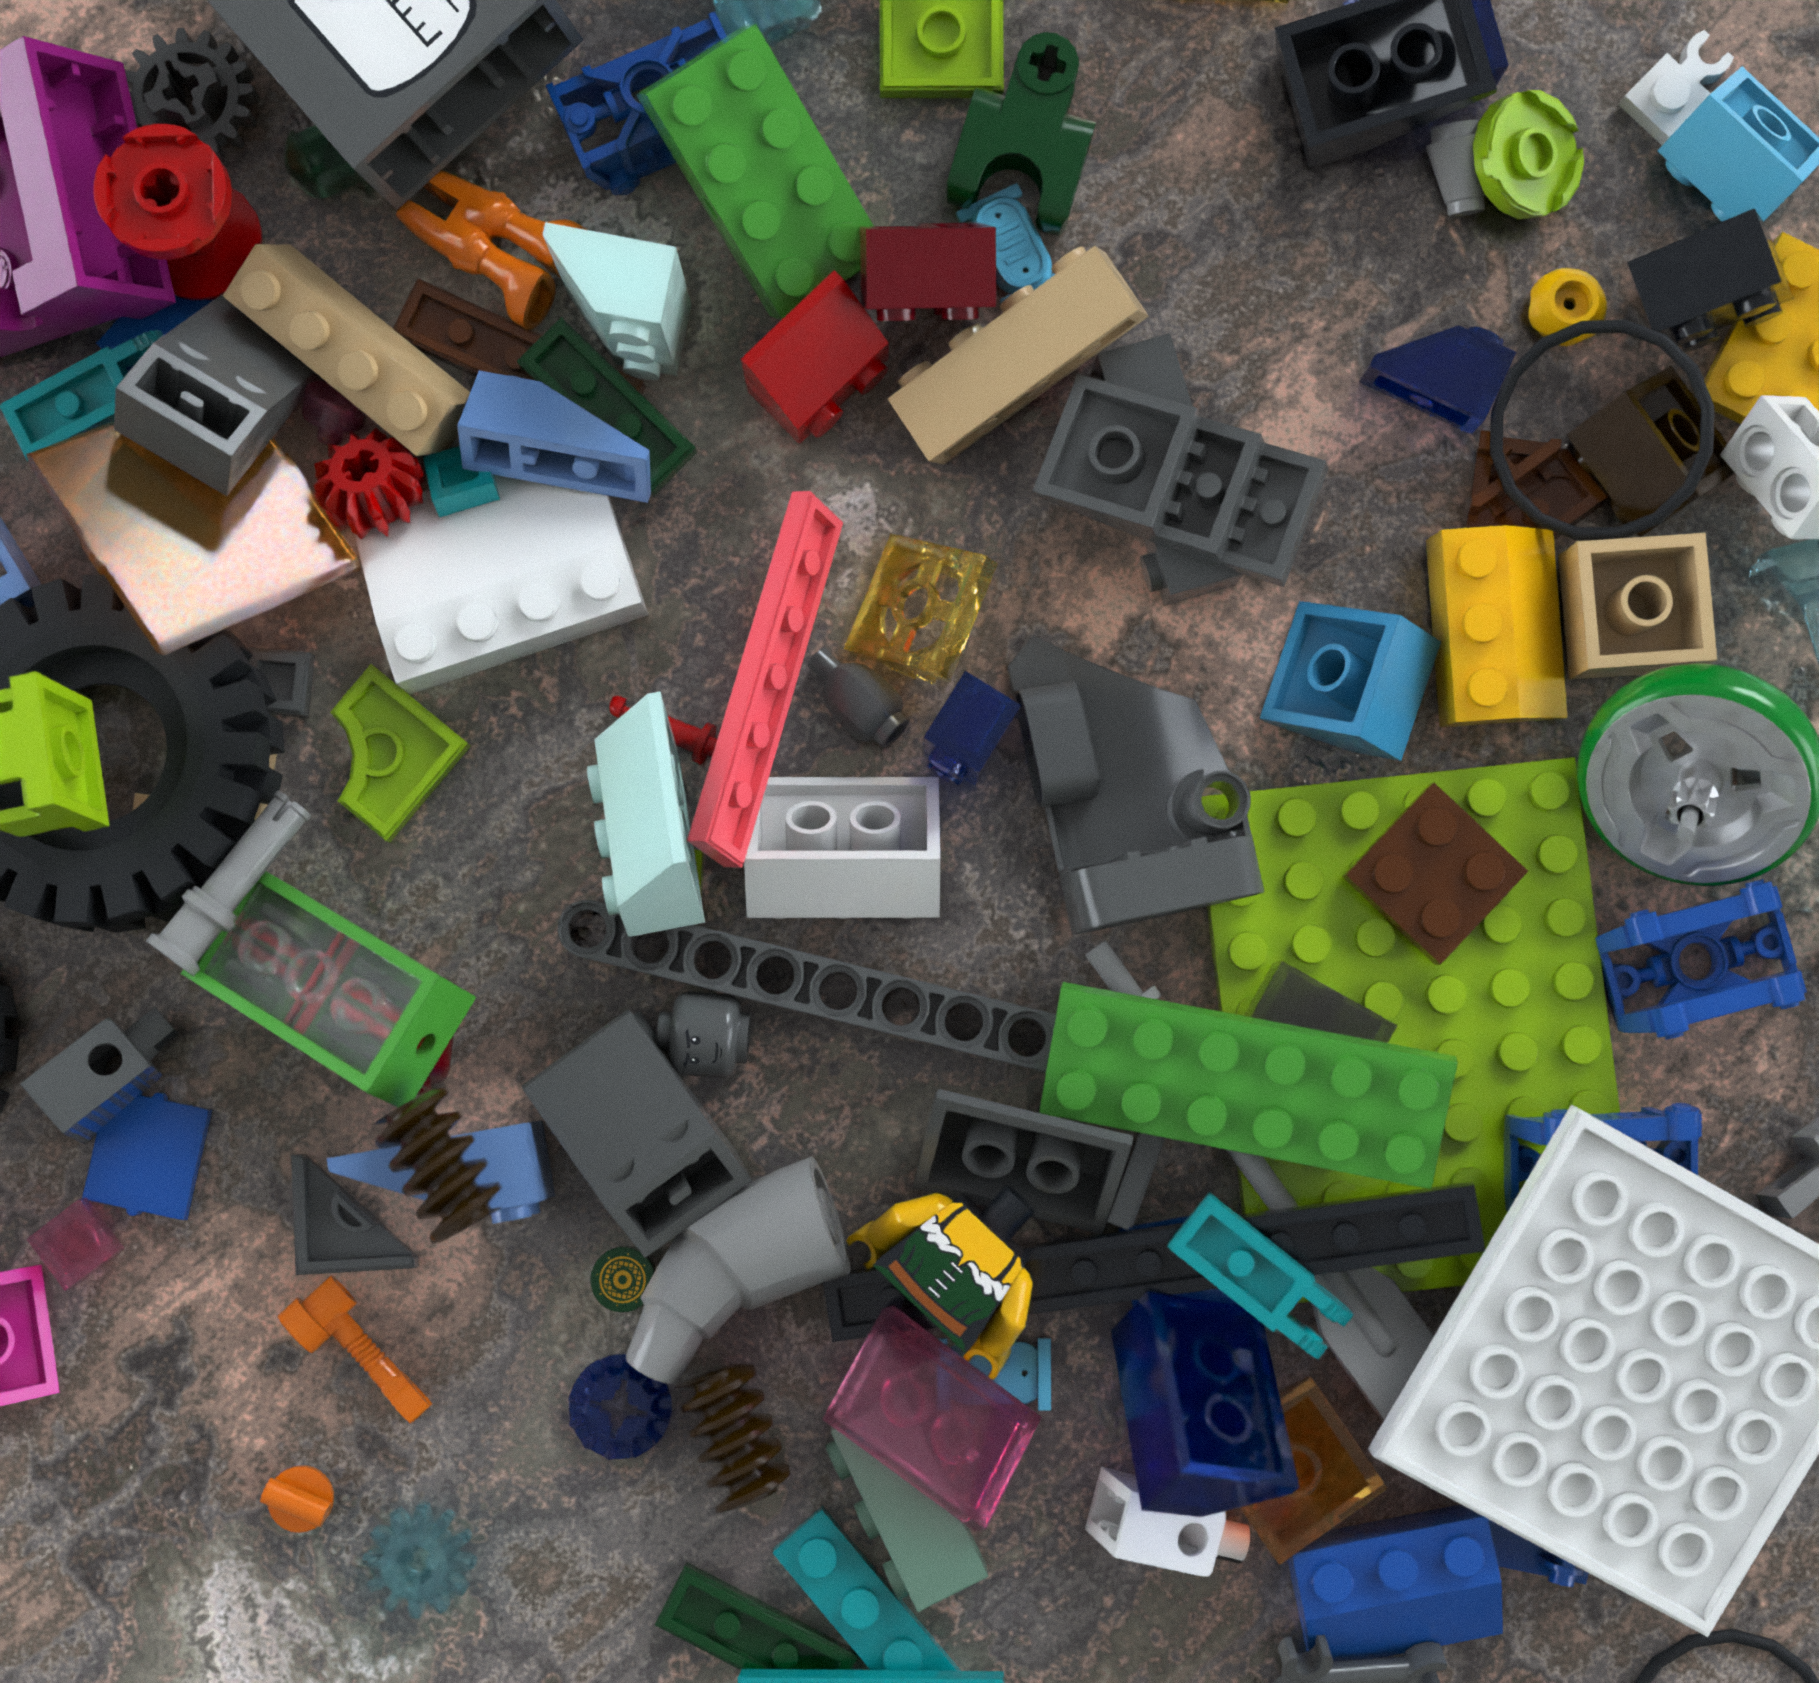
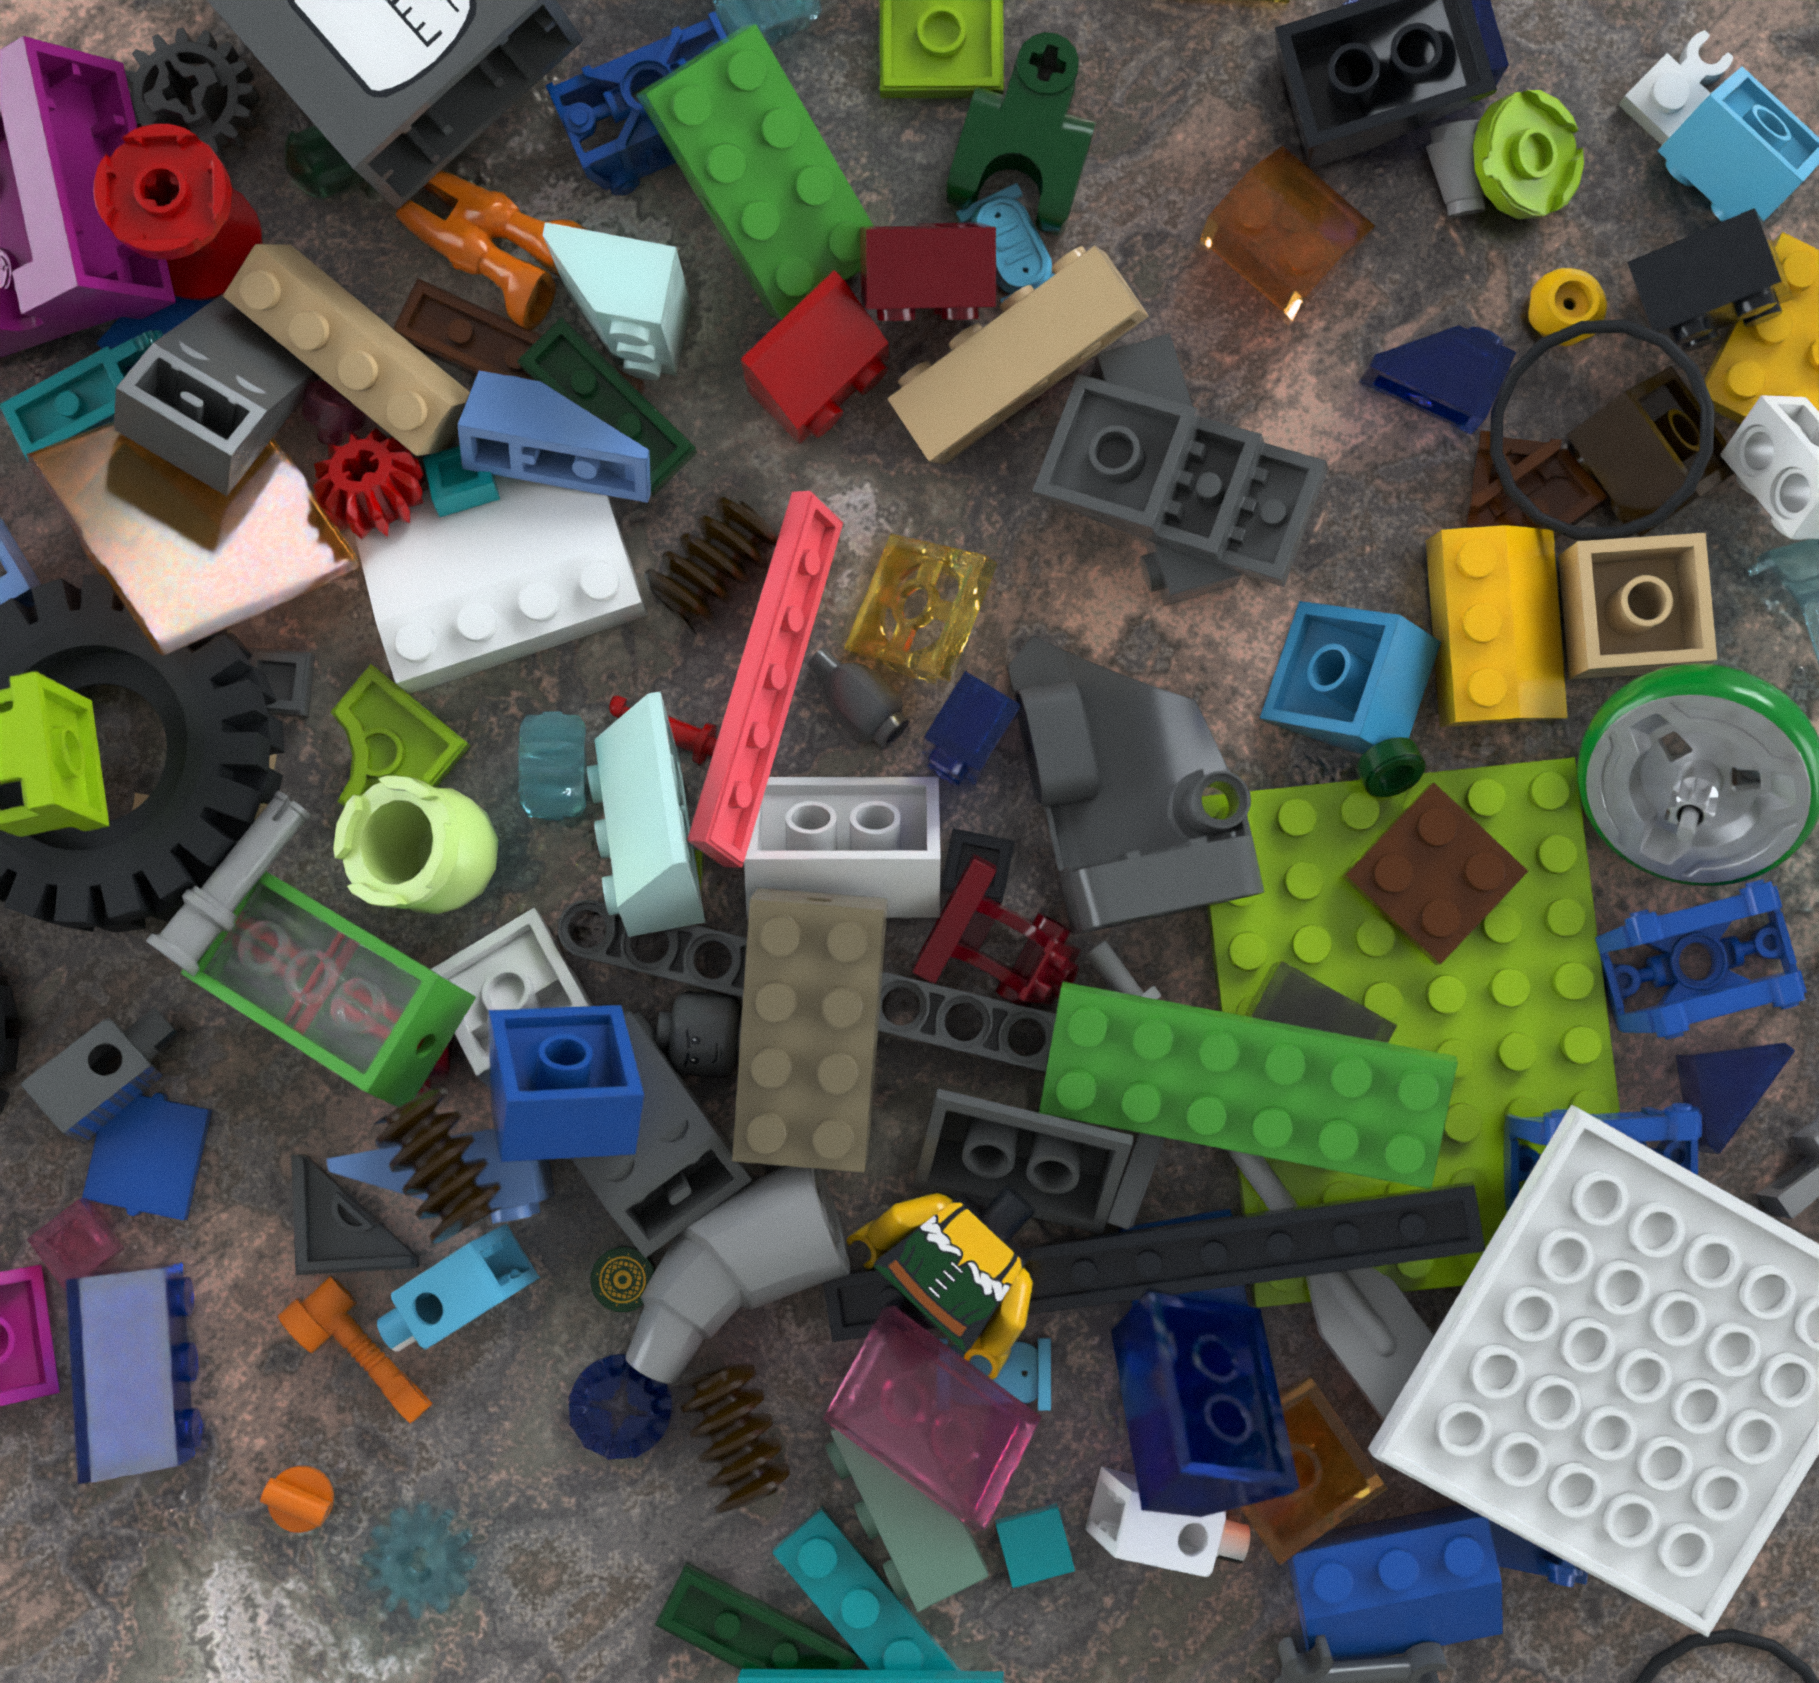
(132, 1370): none -> clear blue slope
(415, 846): none -> yellowish green tile
(457, 1290): none -> medium azure torso
(510, 970): none -> white plate
(552, 765): none -> clear light blue gear
(563, 1083): none -> blue slope
(711, 561): none -> dark brown piece
(809, 1029): none -> dark tan brick
(965, 923): none -> dark red tile
(990, 848): none -> black tile
(1034, 1545): none -> teal tile
(1254, 1272): teal hinge -> none
(1285, 230): none -> clear orange slope
(1391, 767): none -> dark green tile
(1728, 1086): none -> clear blue slope

